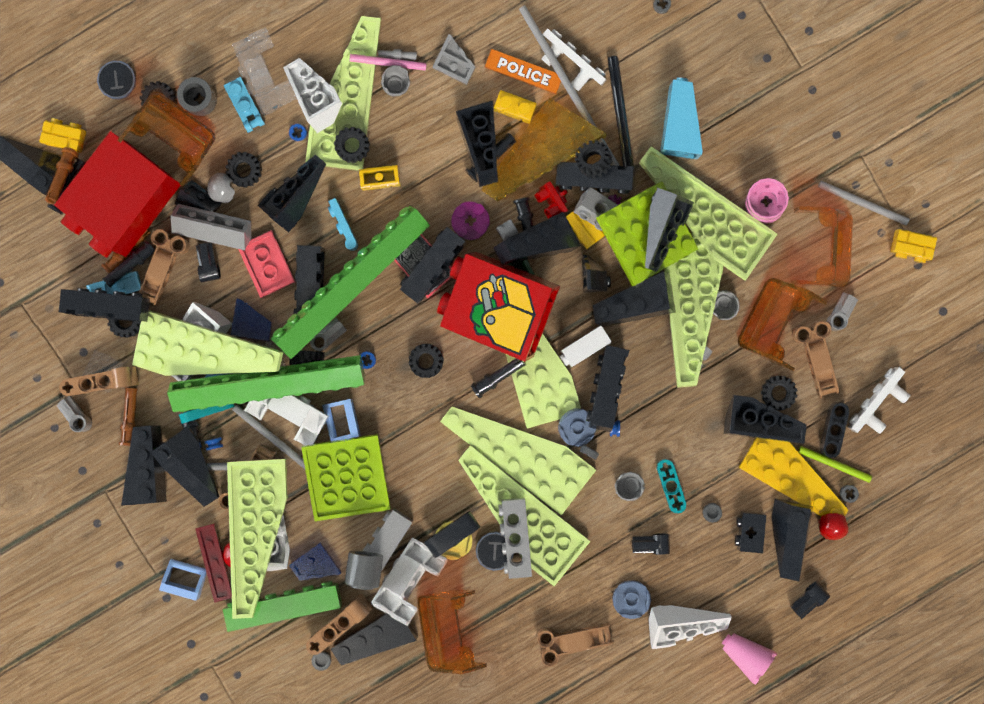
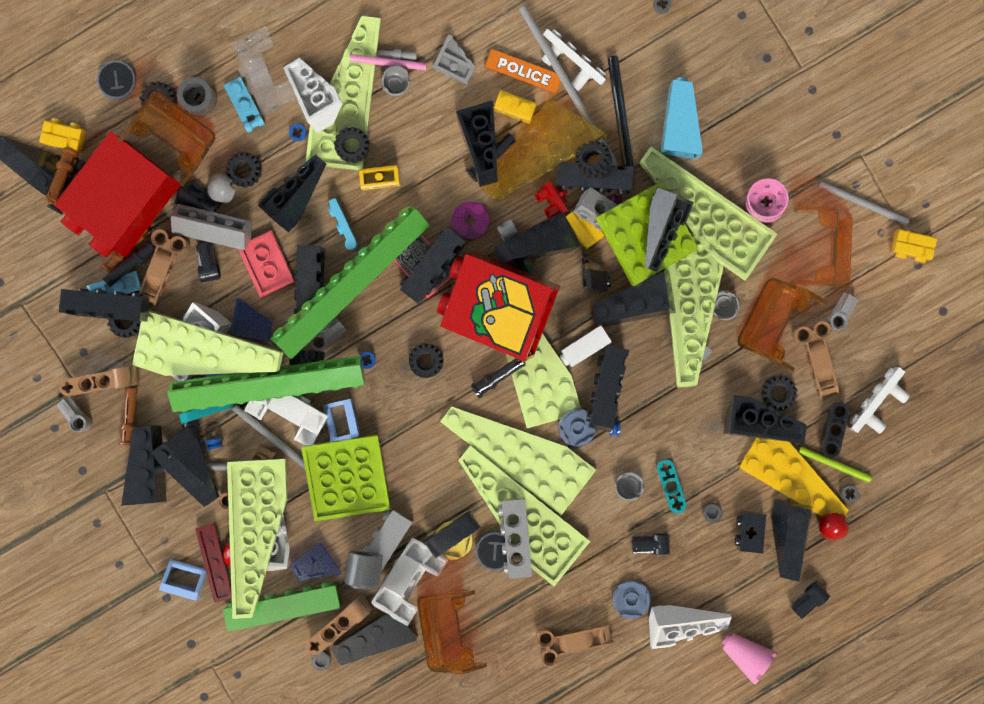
(524, 212): black pin -> none
(589, 452): dark grey tile -> none

